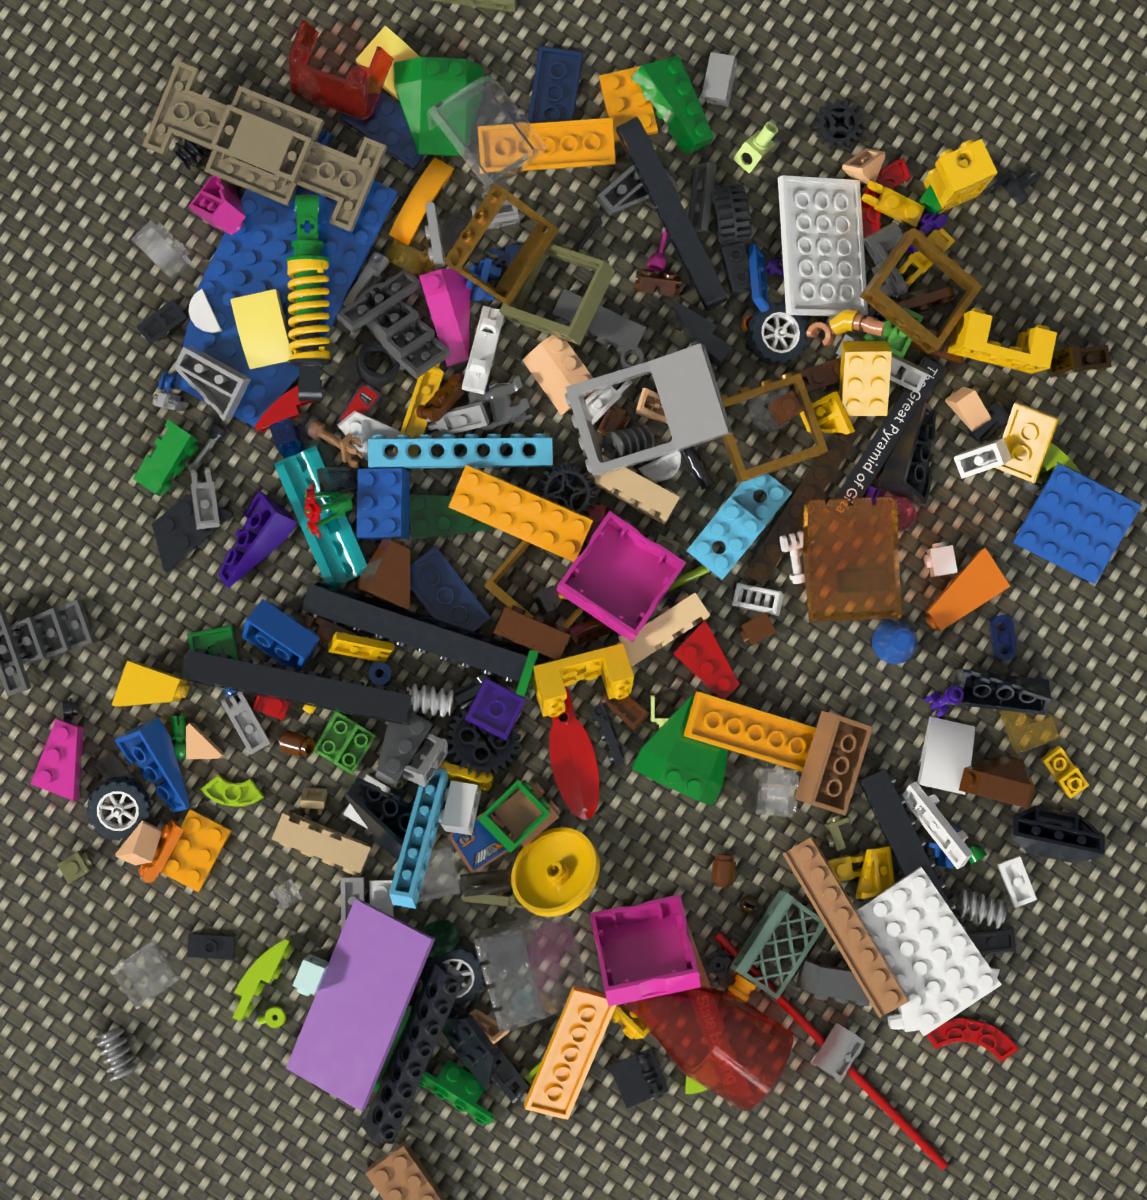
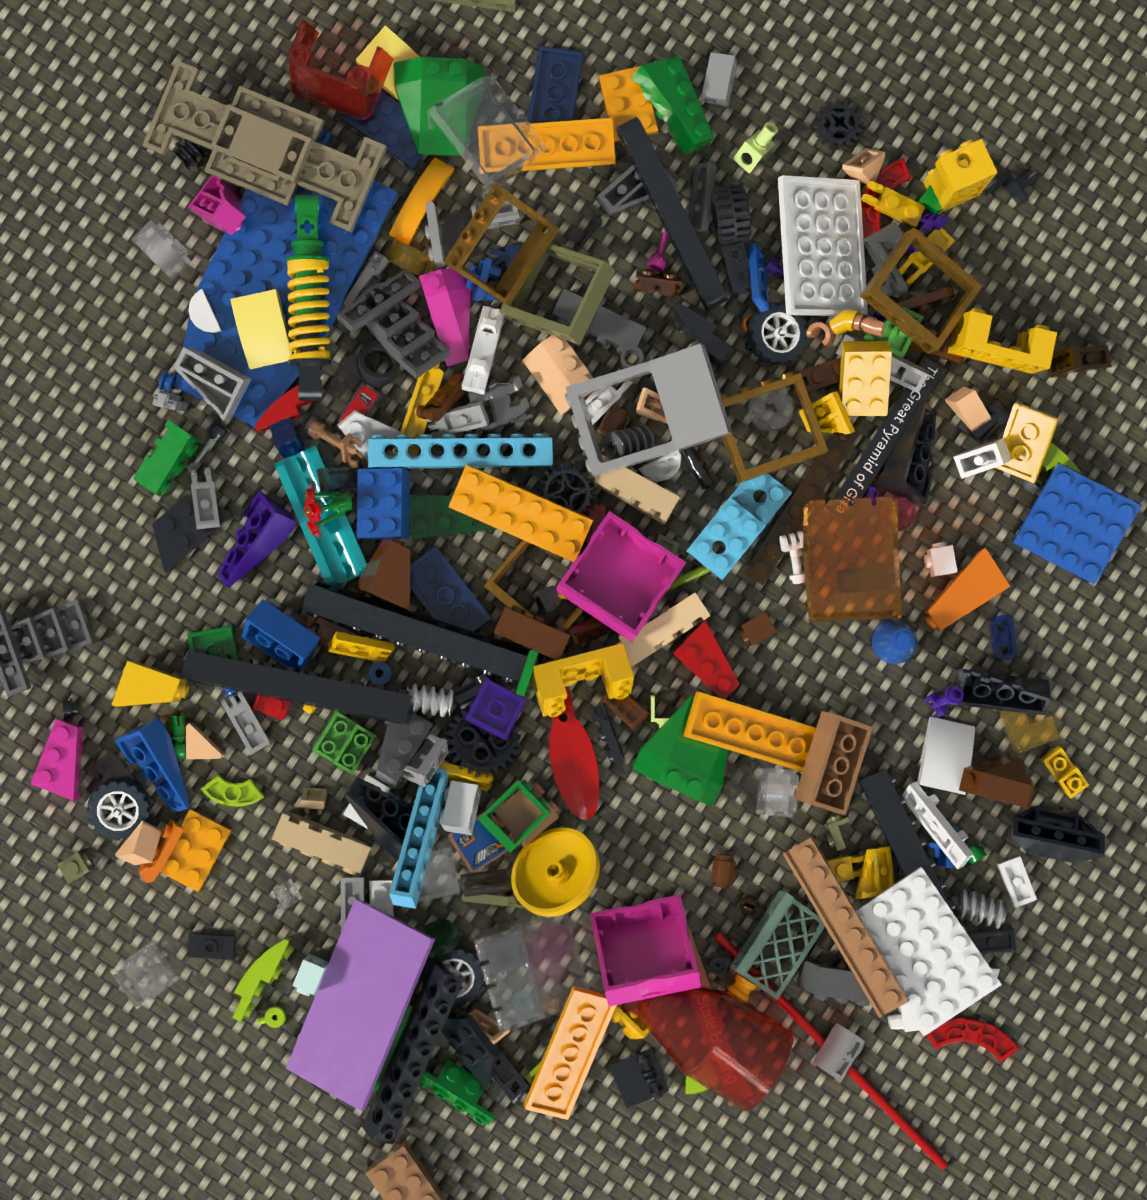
(116, 1053): light grey piece -> none
(161, 321): black hinge -> none
(296, 744): reddish brown brick -> none
(759, 591): white slope -> none
(785, 408): reddish brown brick -> none

